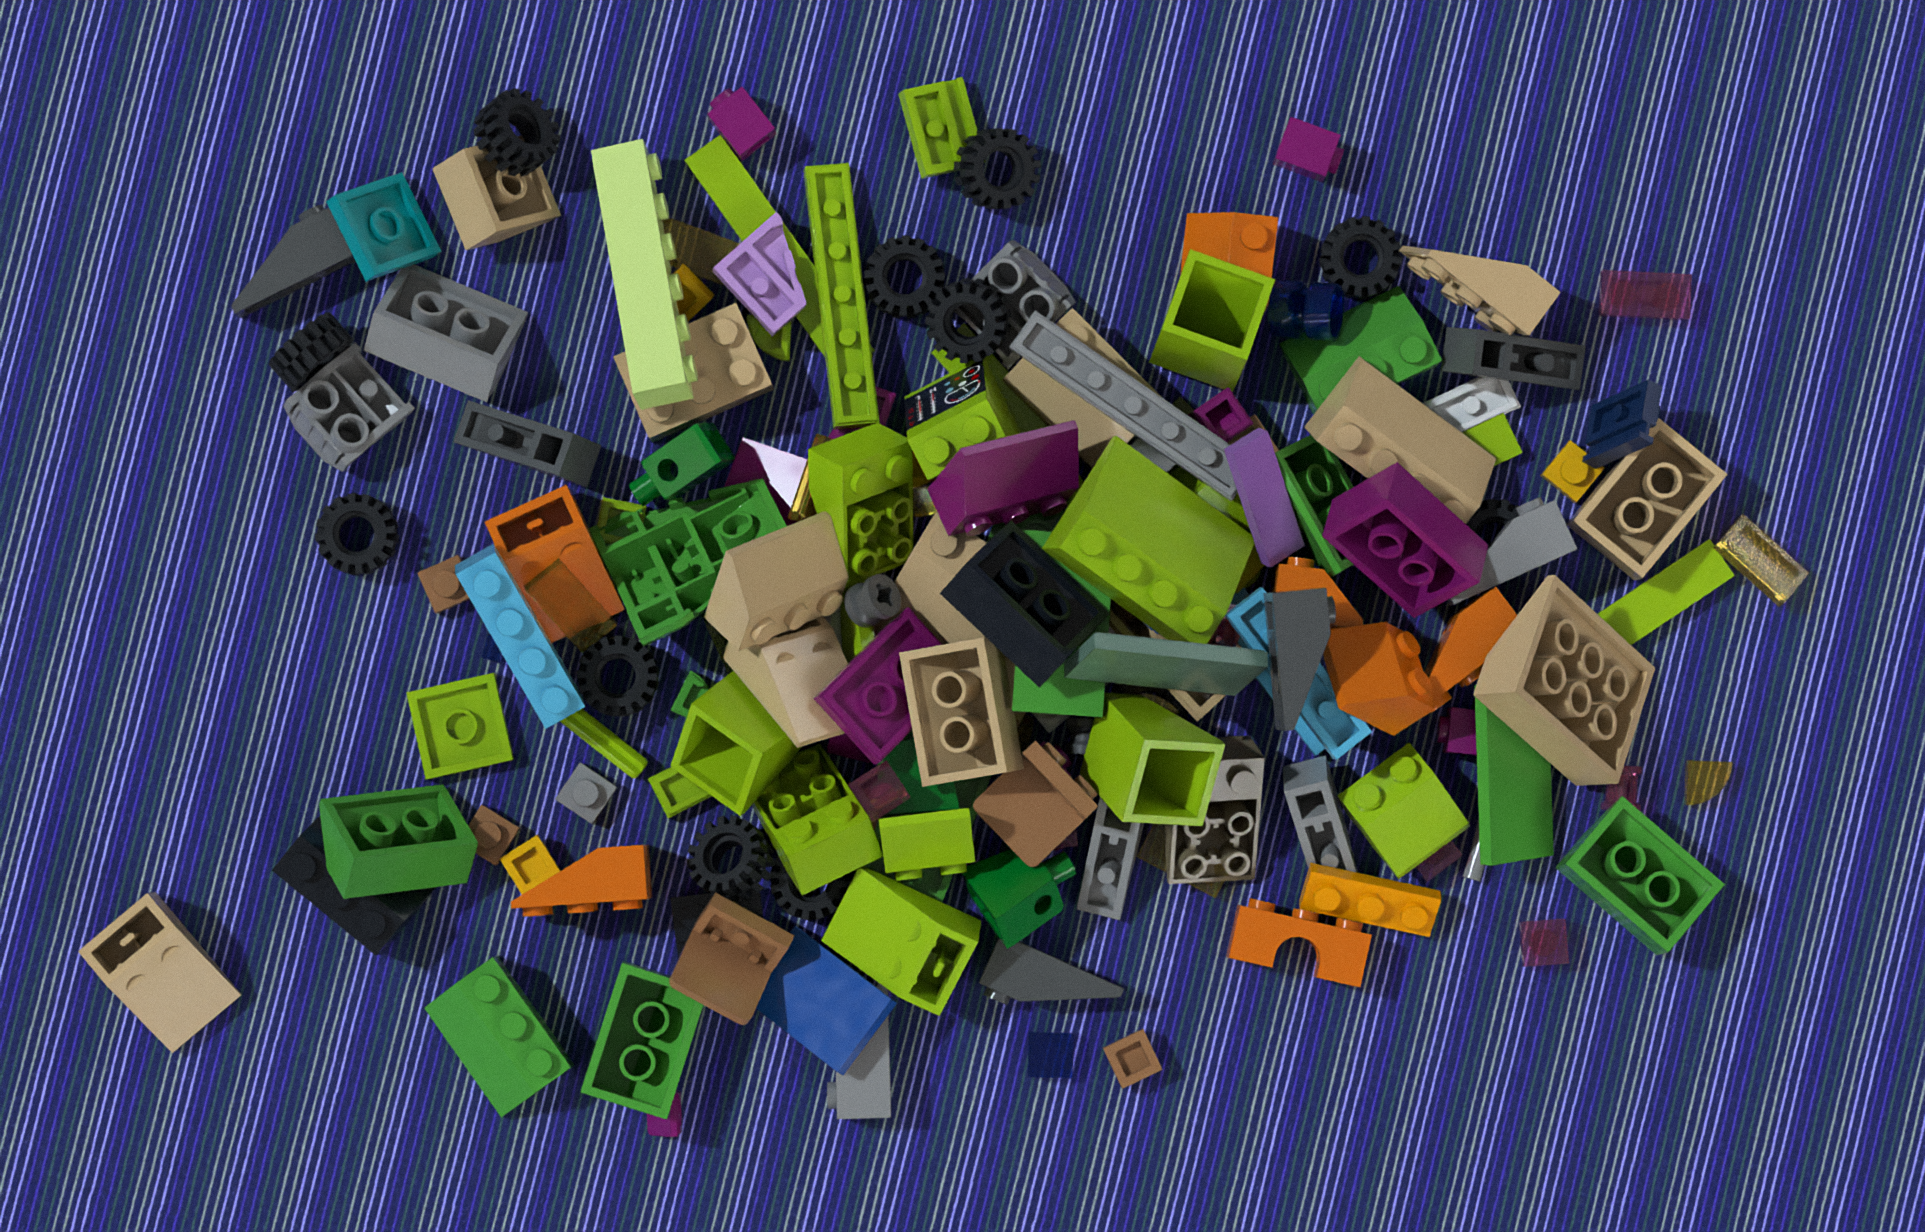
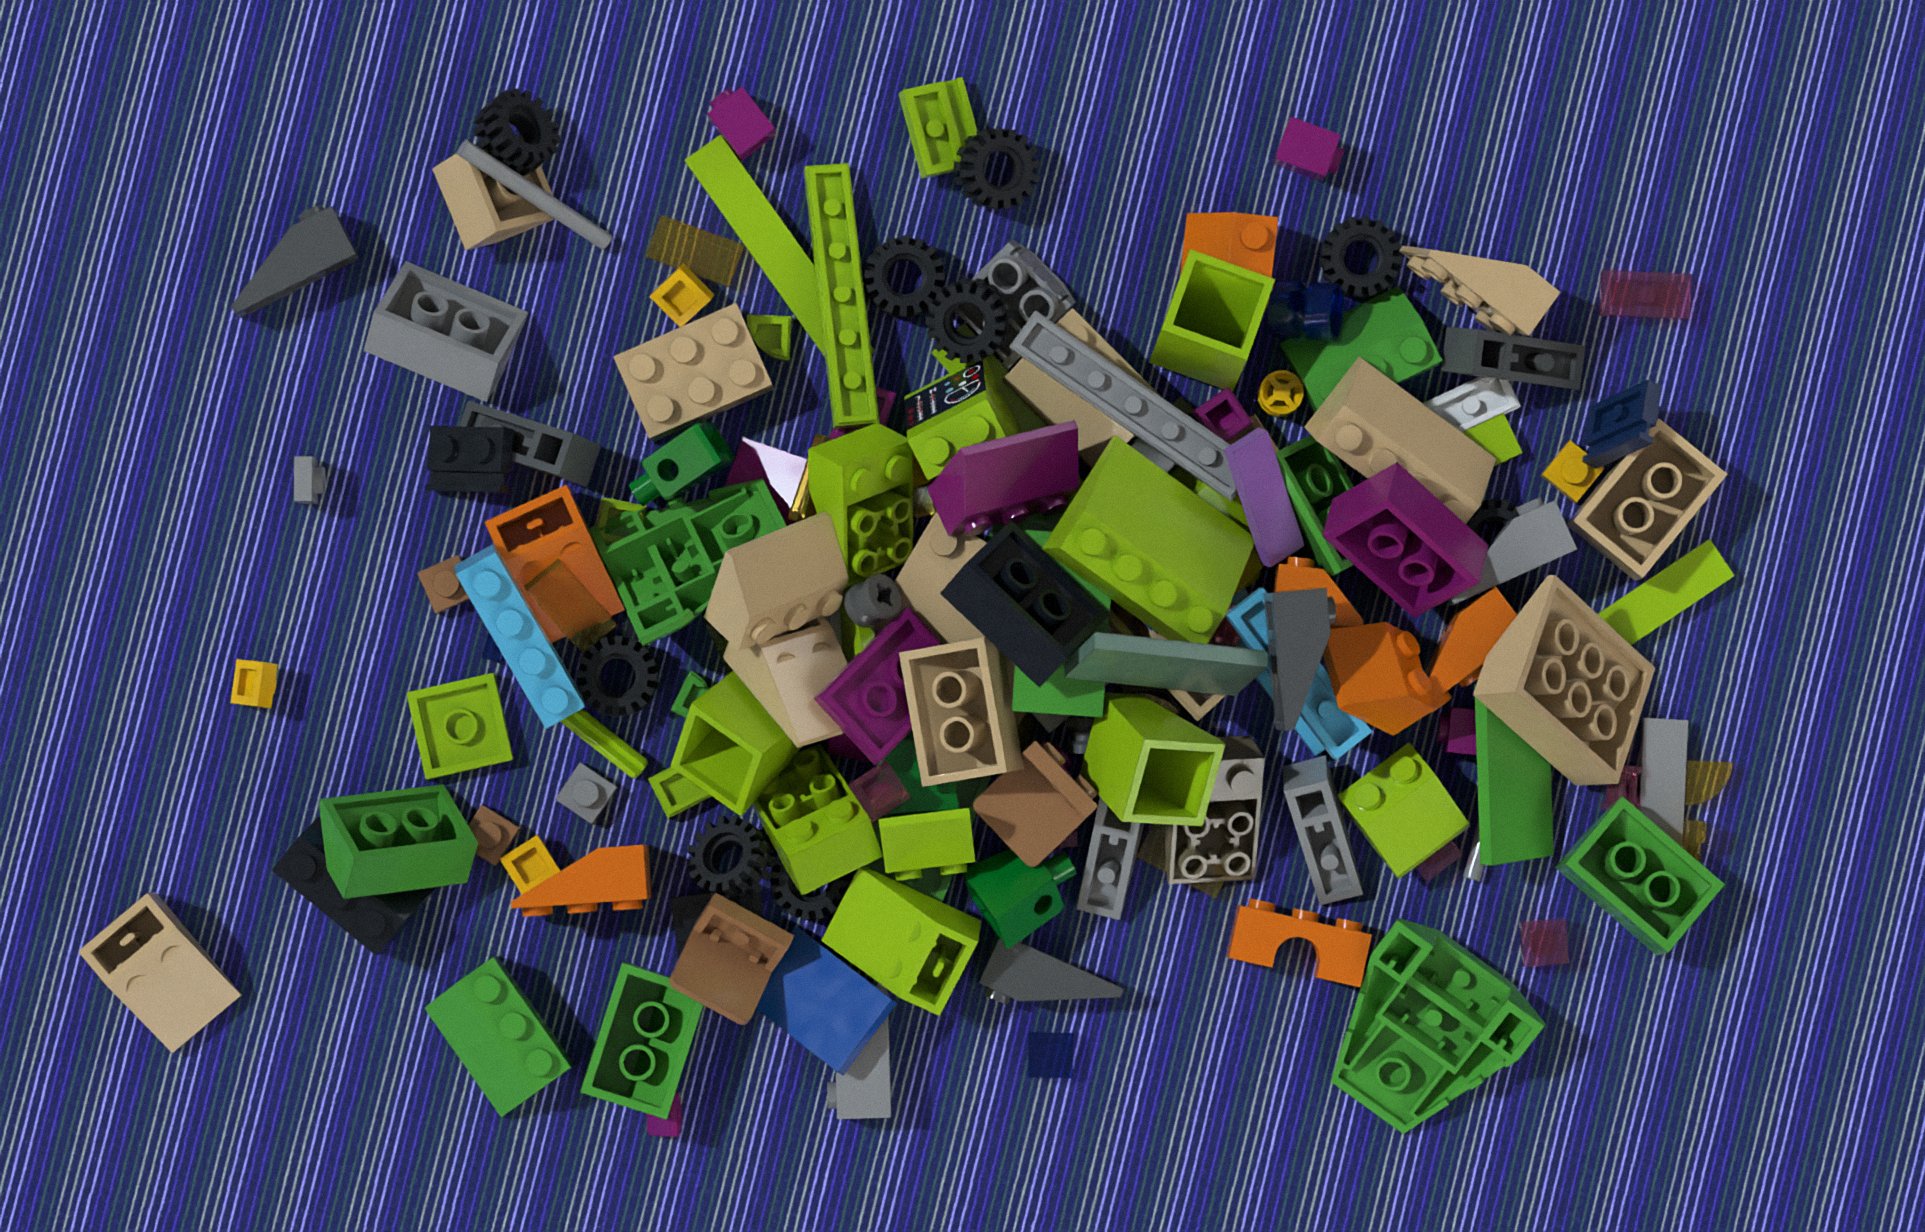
(254, 683): none -> yellow plate
(308, 480): none -> light grey plate
(310, 350): black tyre -> none
(345, 409): light grey slope -> none
(383, 226): teal plate -> none
(384, 534): black tyre -> none
(469, 459): none -> black plate
(534, 194): none -> light grey bar
(643, 275): yellowish green brick -> none
(764, 276): lavender wing -> none
(1132, 1058): medium nougat plate -> none
(1285, 388): none -> yellow wheel
(1370, 899): light orange plate -> none
(1428, 1026): none -> bright green wedge
(1664, 773): none -> light grey tile
(1693, 835): none -> clear yellow tile
(1761, 560): clear yellow tile -> none

